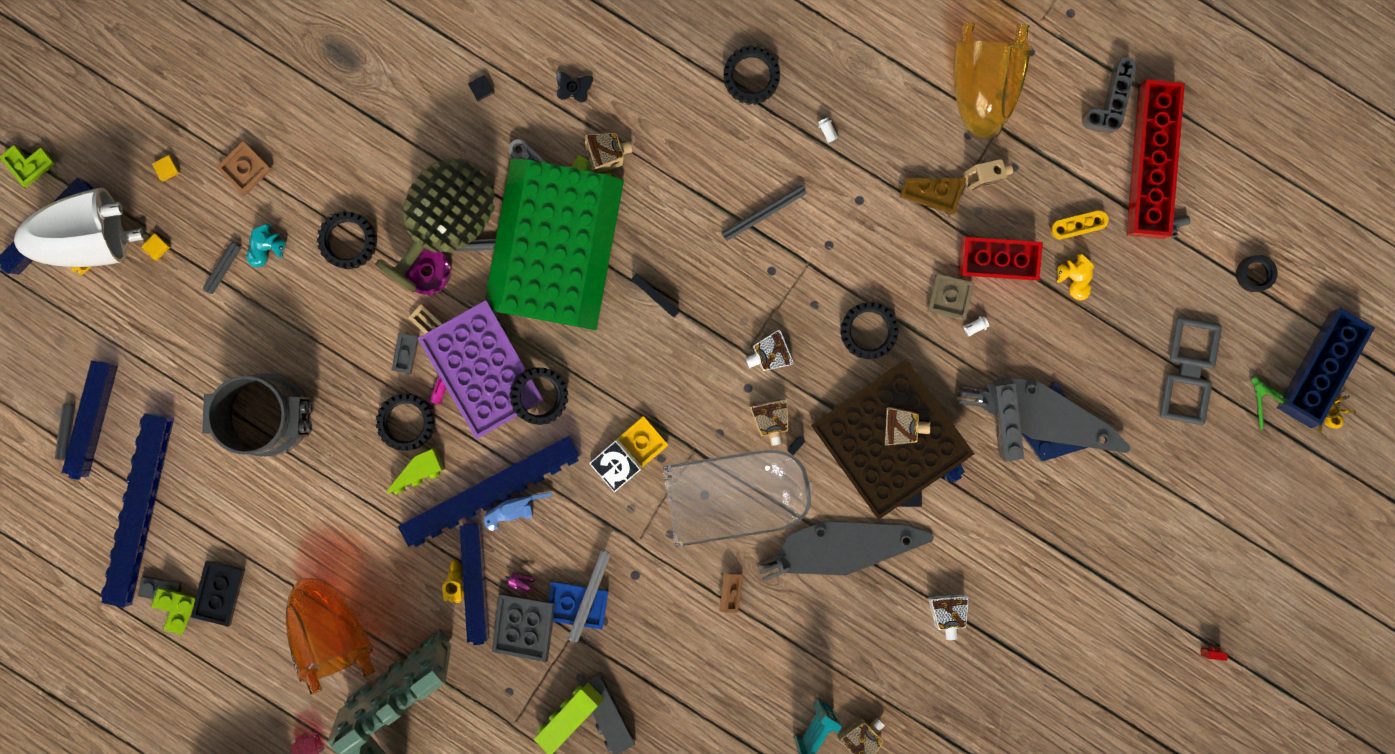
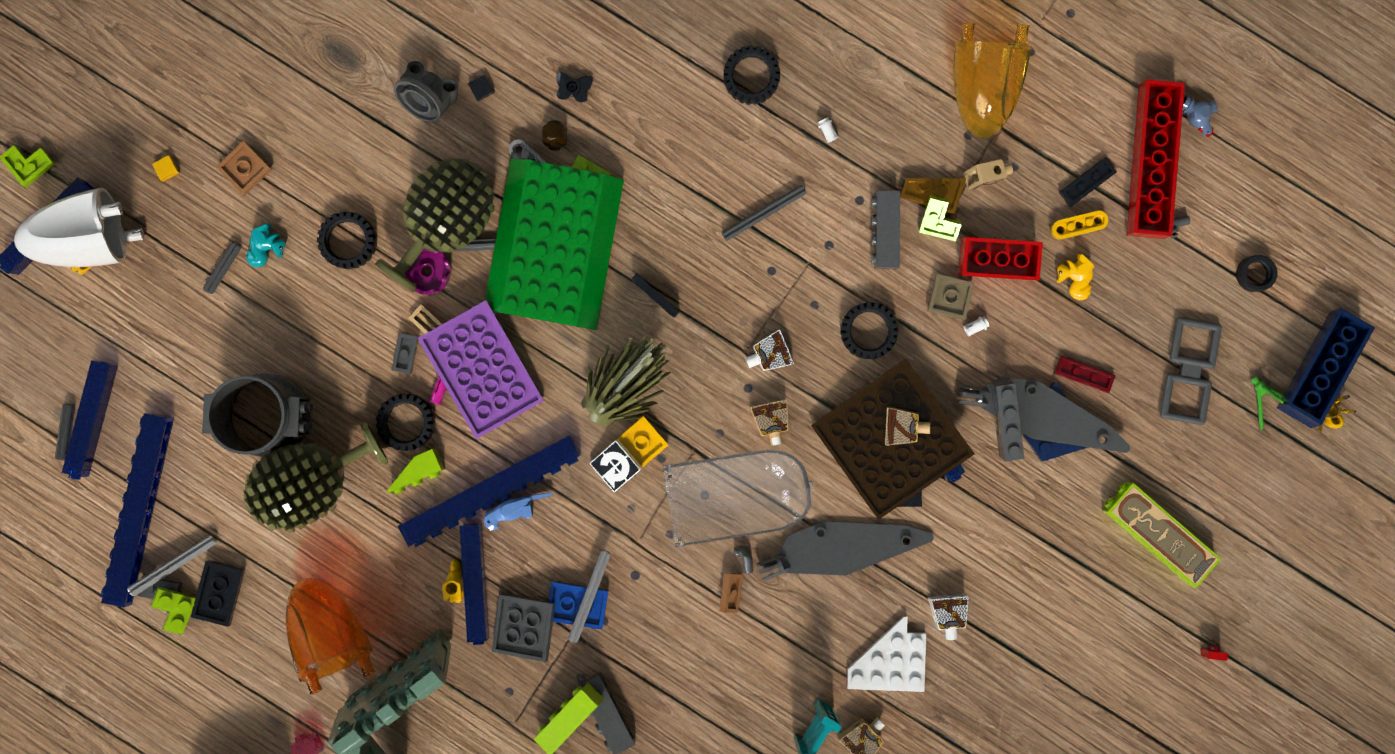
(155, 247): yellow tile -> none
(171, 565): none -> light grey axle
(301, 482): none -> olive plant
(424, 92): none -> dark grey piece
(515, 582): flat silver piece -> none
(517, 387): black tyre -> none
(554, 135): none -> dark brown head
(605, 151): torso -> none
(616, 392): none -> olive plant
(746, 558): none -> dark grey arm
(795, 446): black tile -> none
(886, 230): none -> dark grey brick
(892, 662): none -> white wing
(935, 223): none -> plate
(1084, 374): none -> dark red tile
(1087, 182): none -> black tile
(1113, 94): dark grey beam -> none
(1161, 534): none -> brick
(1199, 114): none -> sand blue animal

